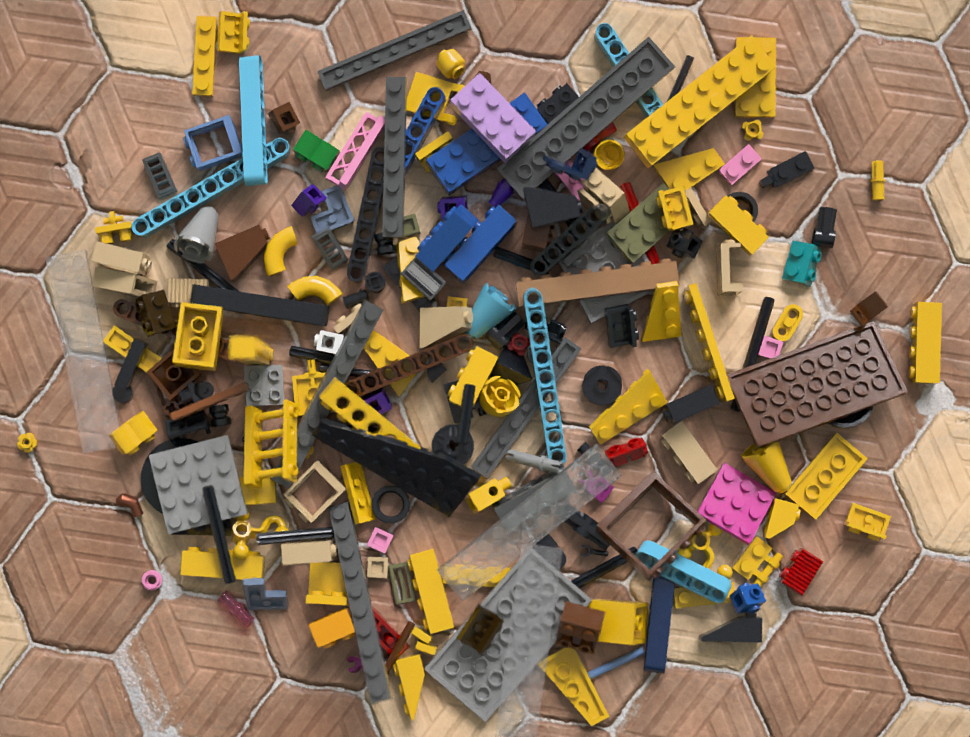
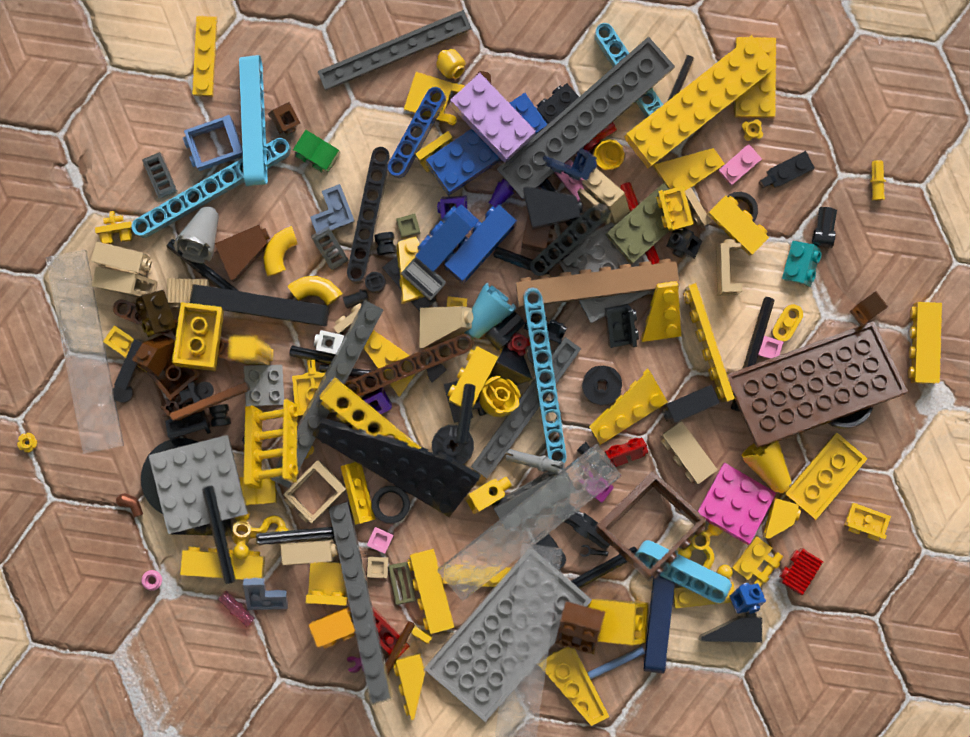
(132, 433): yellow brick -> none
(154, 354): none -> reddish brown slope
(233, 32): yellow bracket -> none
(308, 200): dark purple brick -> none
(361, 155): bright pink fence -> none
(394, 157): dark grey plate -> none
(426, 648): yellow tile -> none
(480, 629): dark brown bracket -> none

